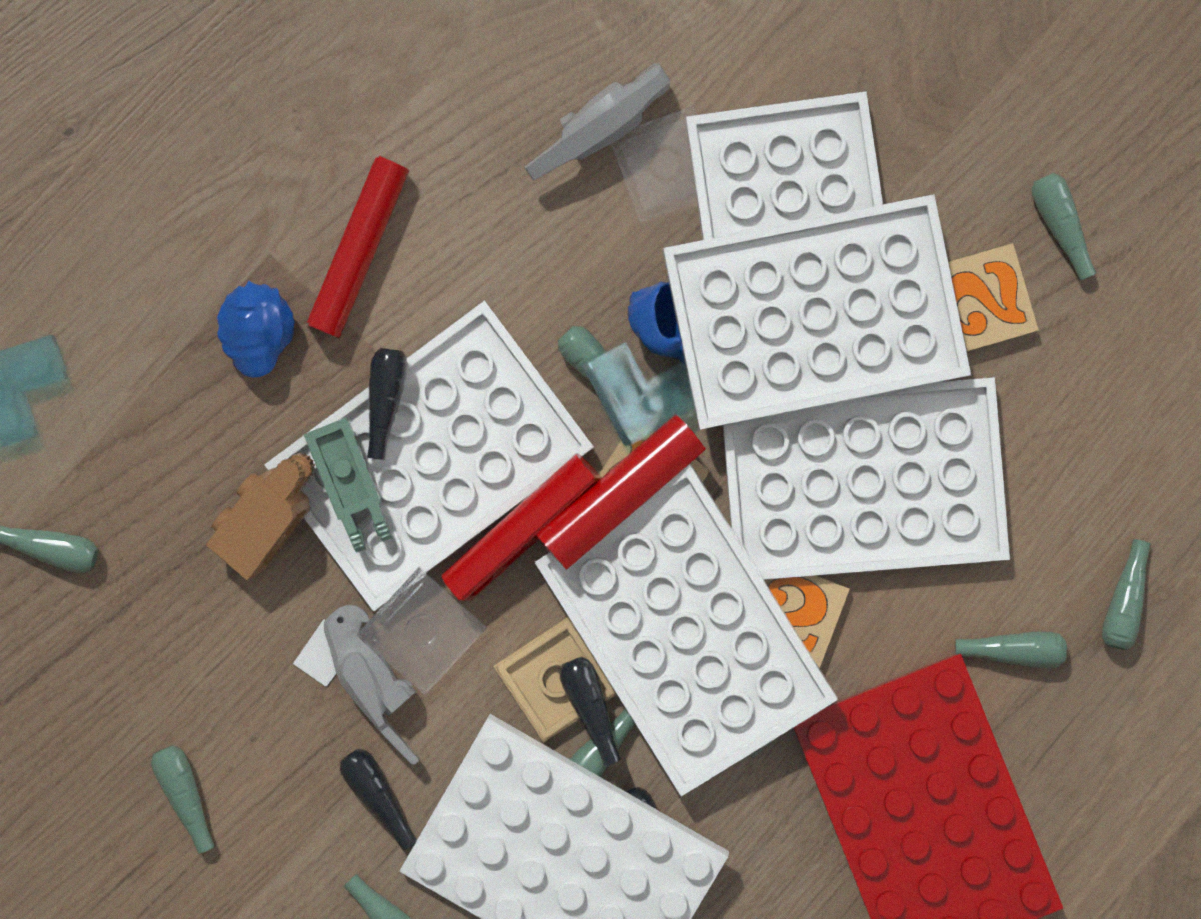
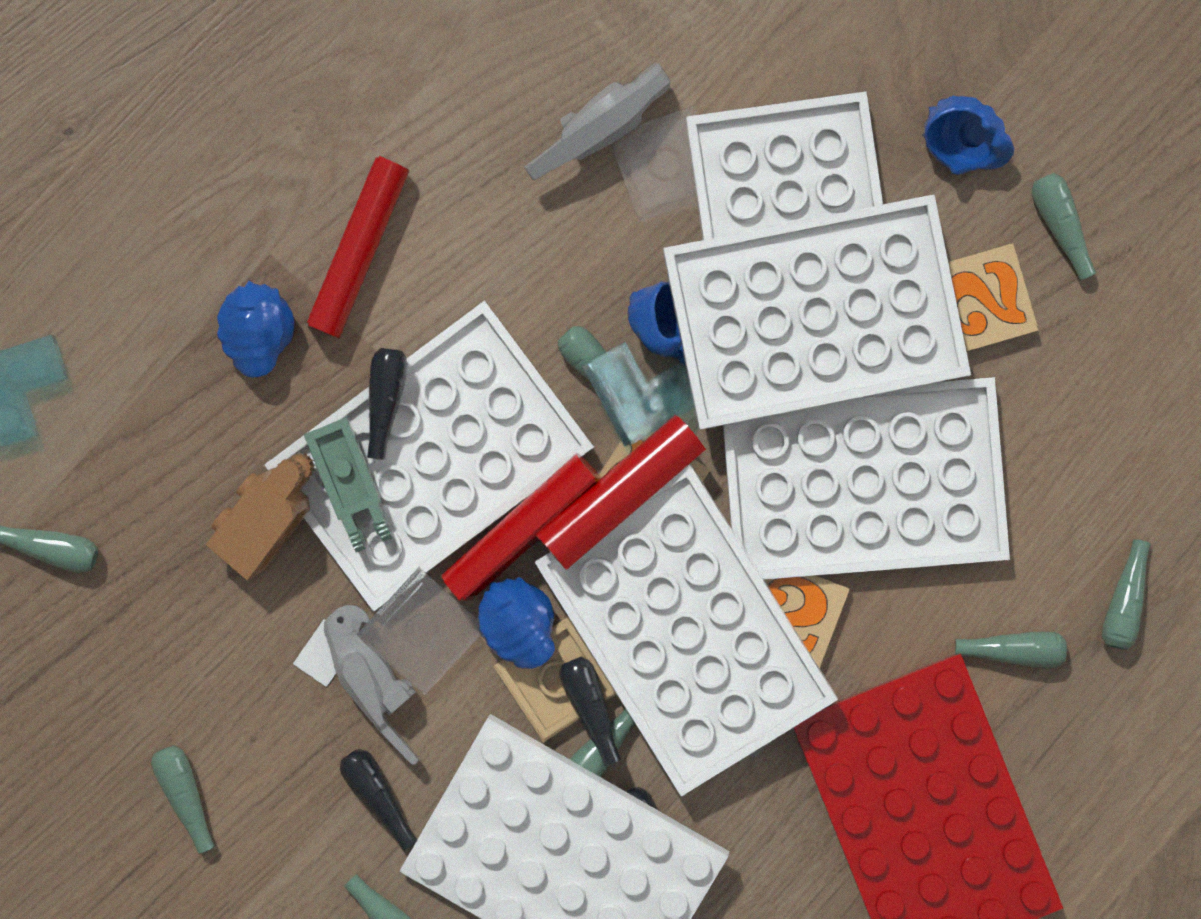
(517, 623): none -> blue hair
(967, 135): none -> blue hair

